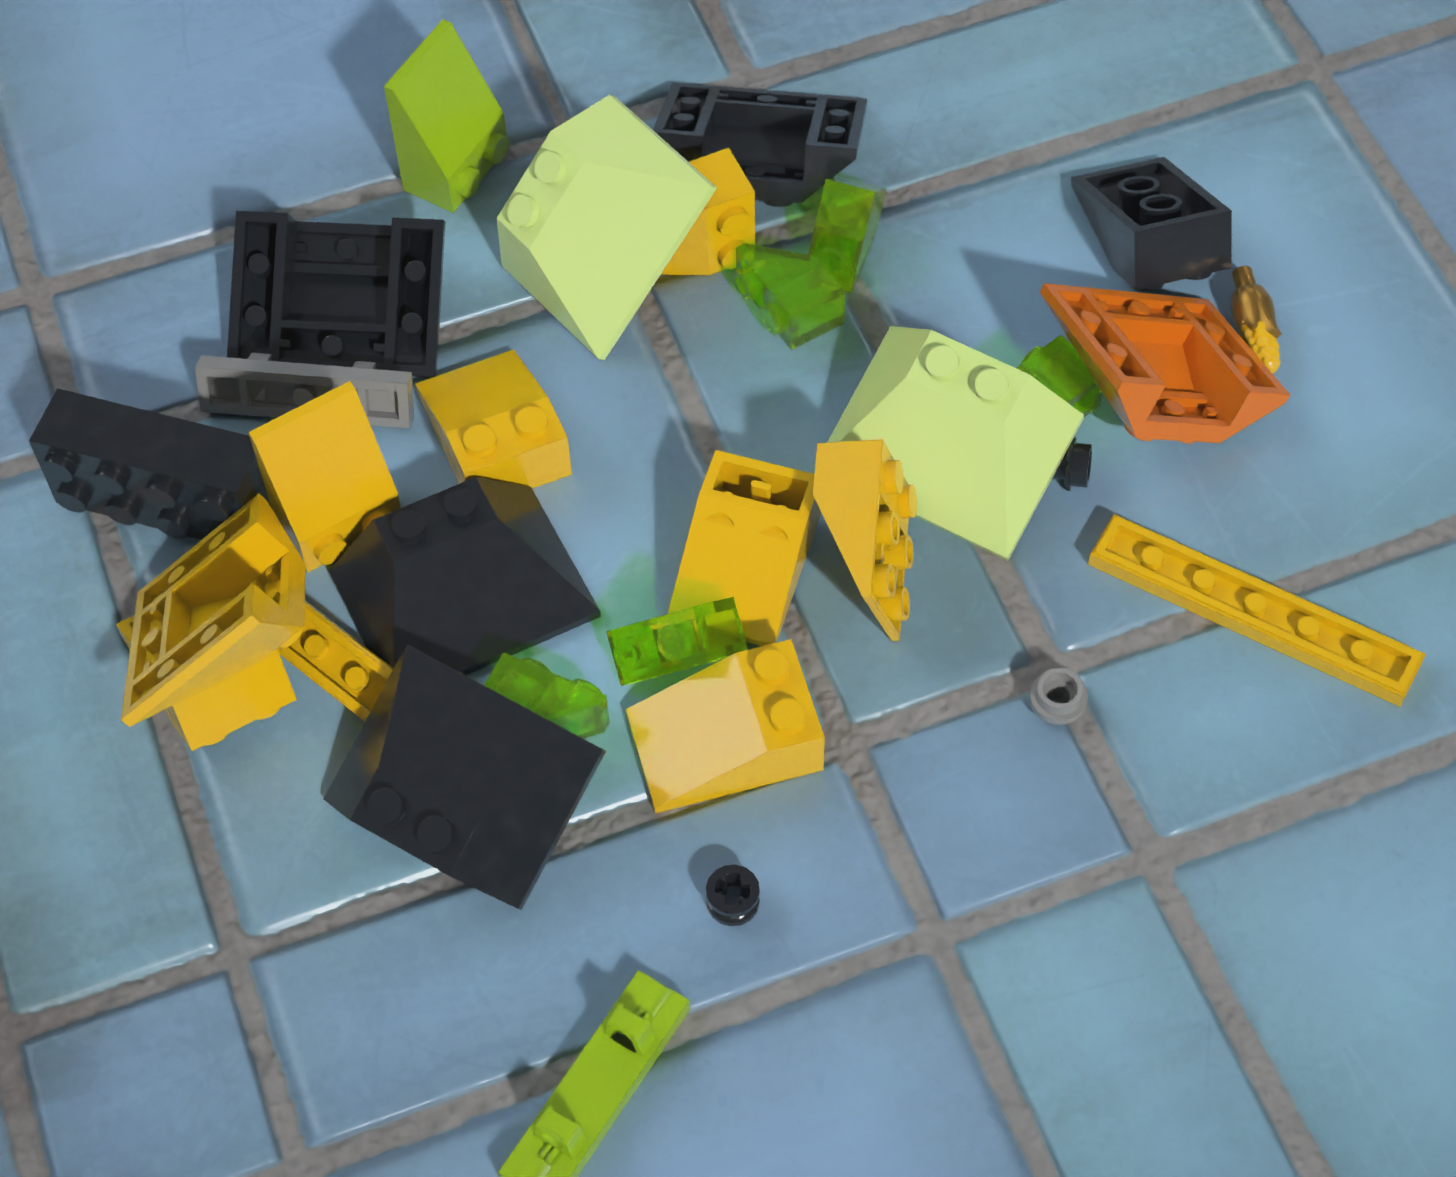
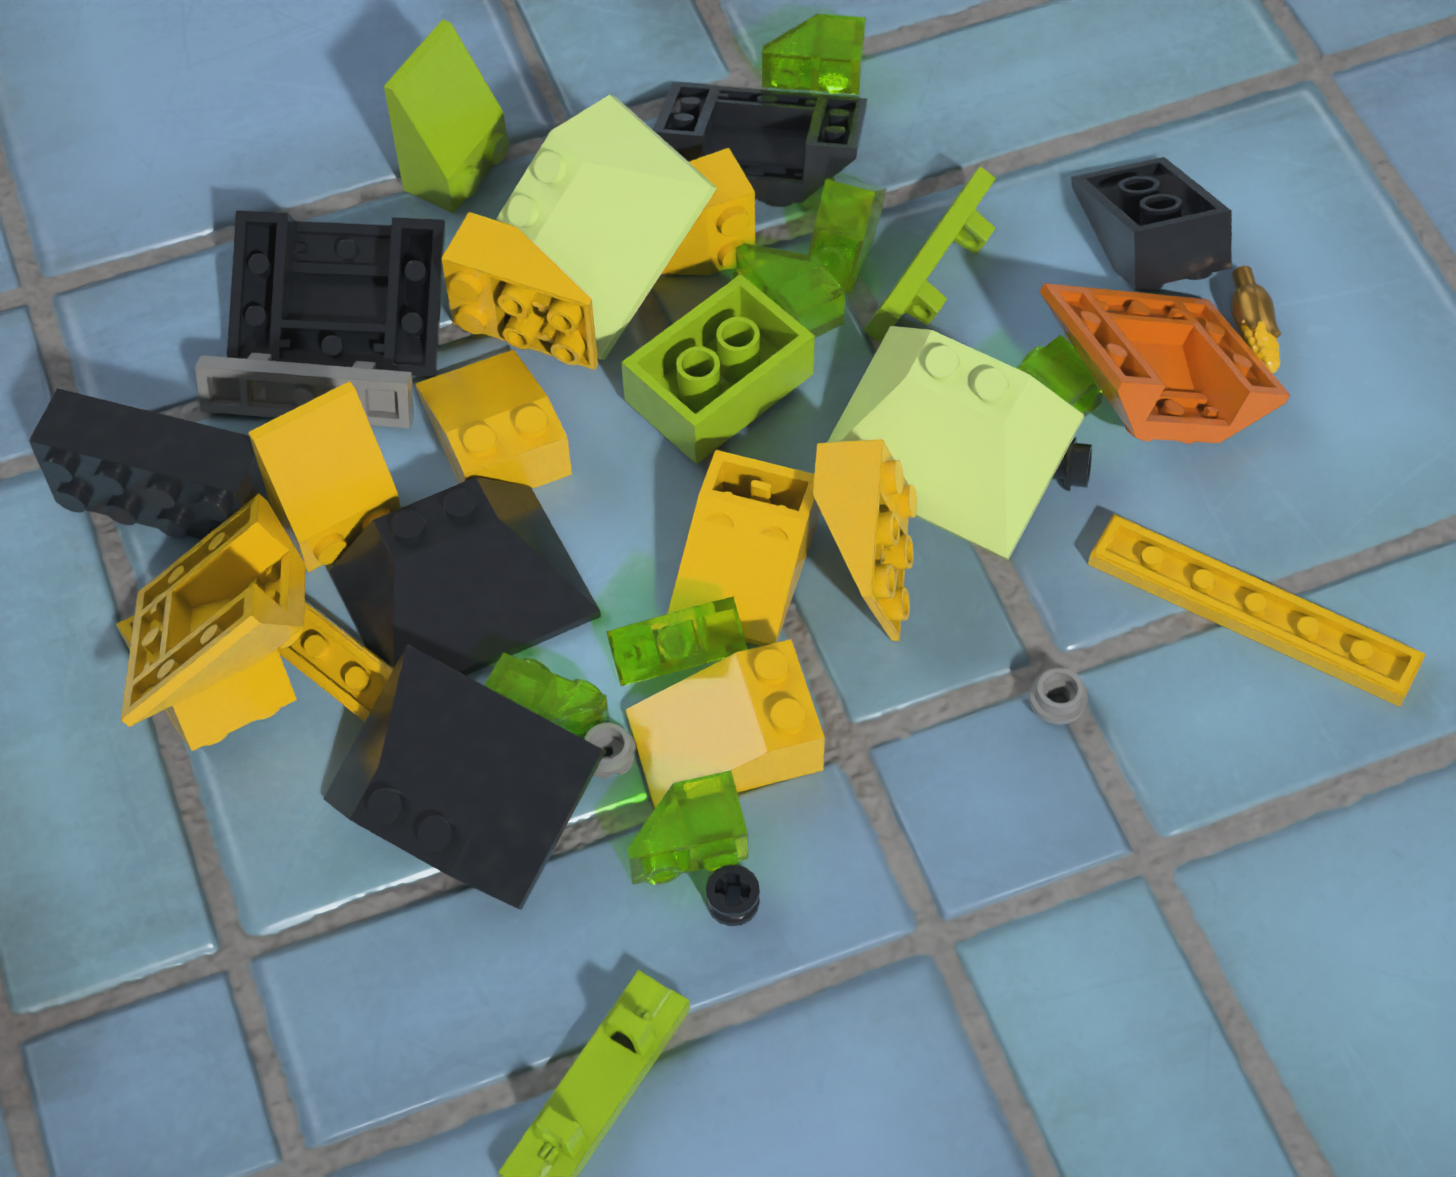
(516, 293): none -> yellow slope
(620, 742): none -> light grey plate
(690, 830): none -> clear neon green slope
(718, 368): none -> lime brick
(817, 56): none -> clear neon green slope
(912, 290): none -> lime hinge

